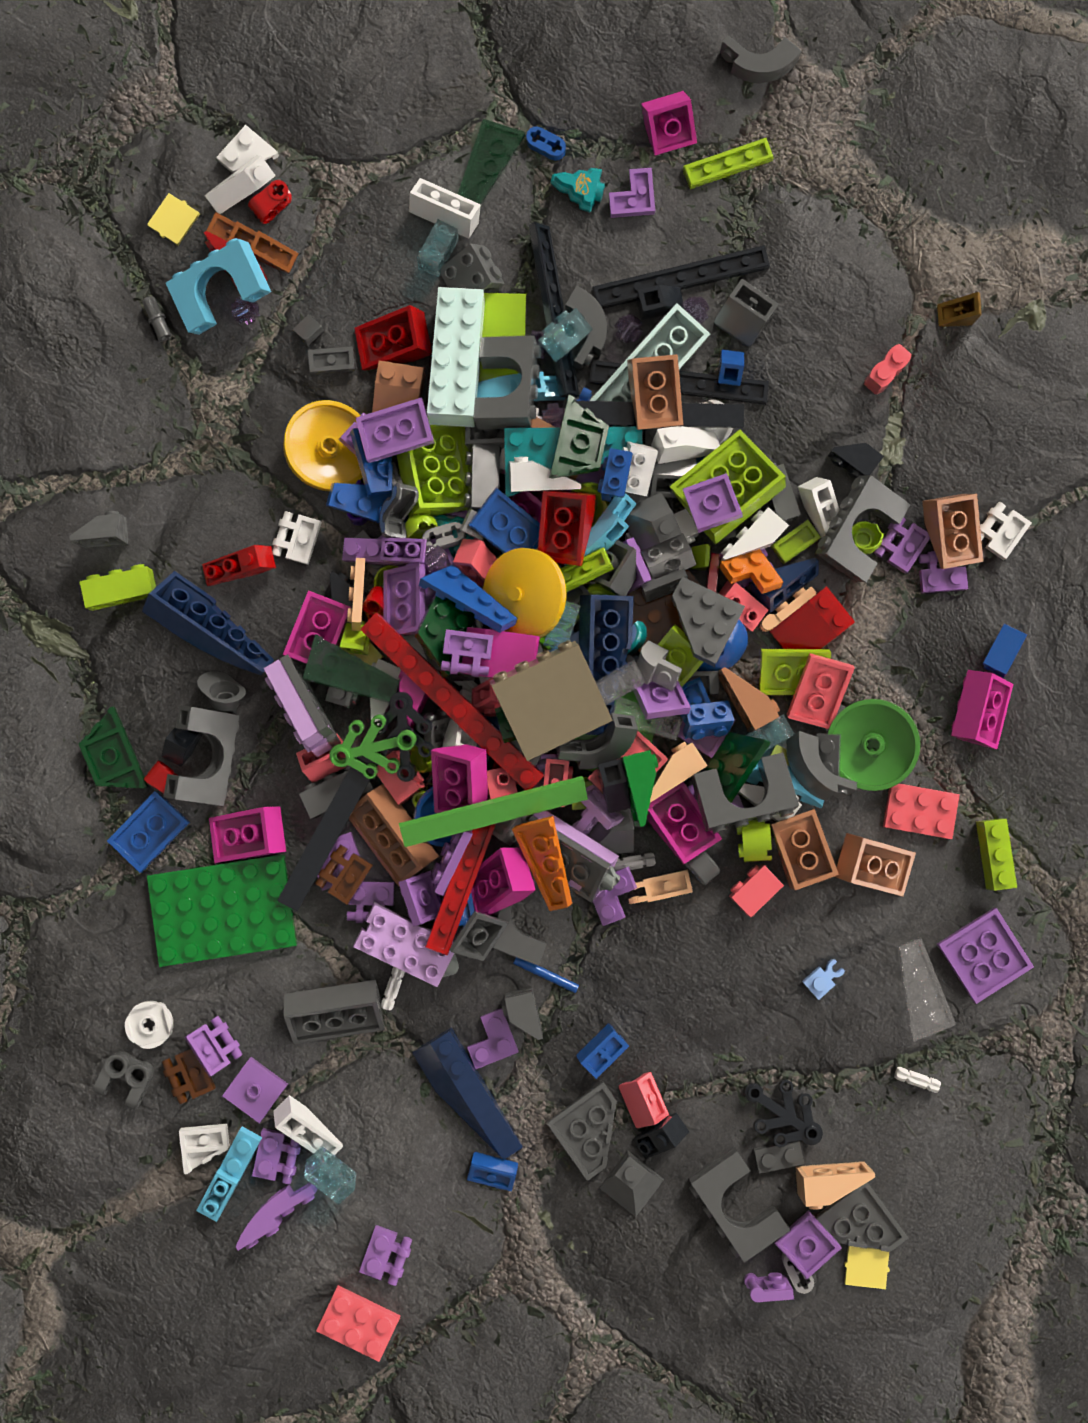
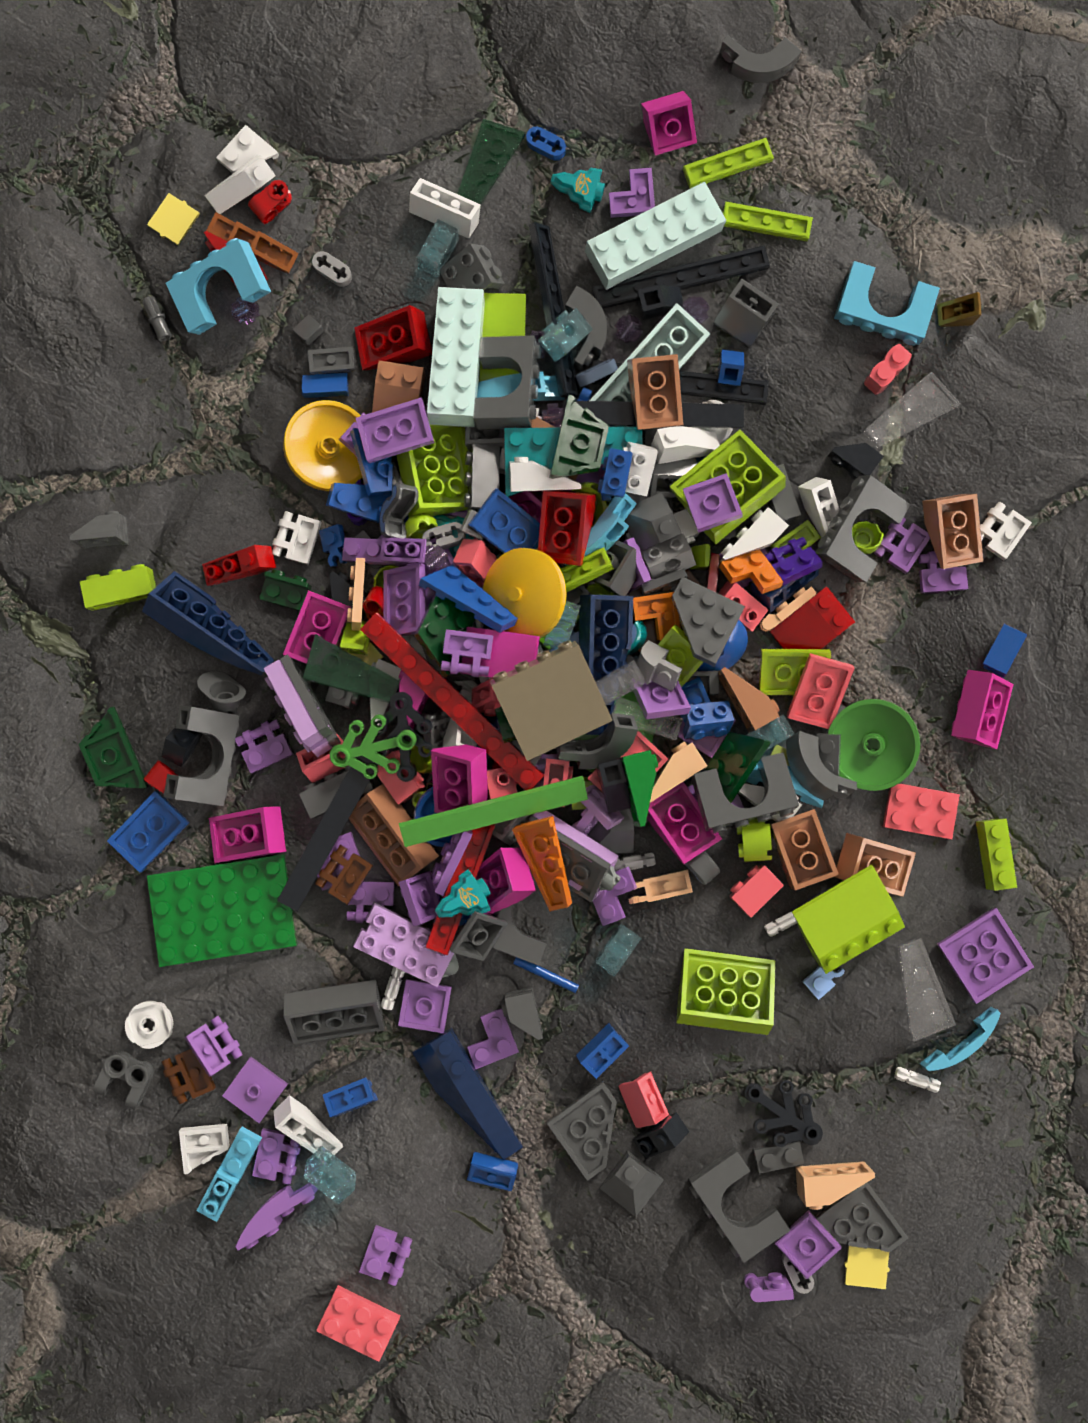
(266, 753): none -> medium lavender plate
(284, 590): none -> dark green bracket
(325, 385): none -> blue slope
(333, 542): none -> blue plate
(334, 264): none -> light grey beam
(349, 1097): none -> blue hinge
(424, 1006): none -> medium lavender plate
(465, 897): none -> teal rock
(596, 372): none -> sand blue beam
(617, 949): none -> clear light blue brick
(655, 235): none -> light aqua brick
(658, 607): none -> orange plate
(726, 992): none -> lime slope
(767, 221): none -> lime tile
(780, 924): none -> white axle
(797, 565): none -> dark purple plate
(848, 919): none -> lime slope
(856, 309): none -> medium azure arch
(917, 407): none -> clear wing
(986, 1023): none -> medium azure slope

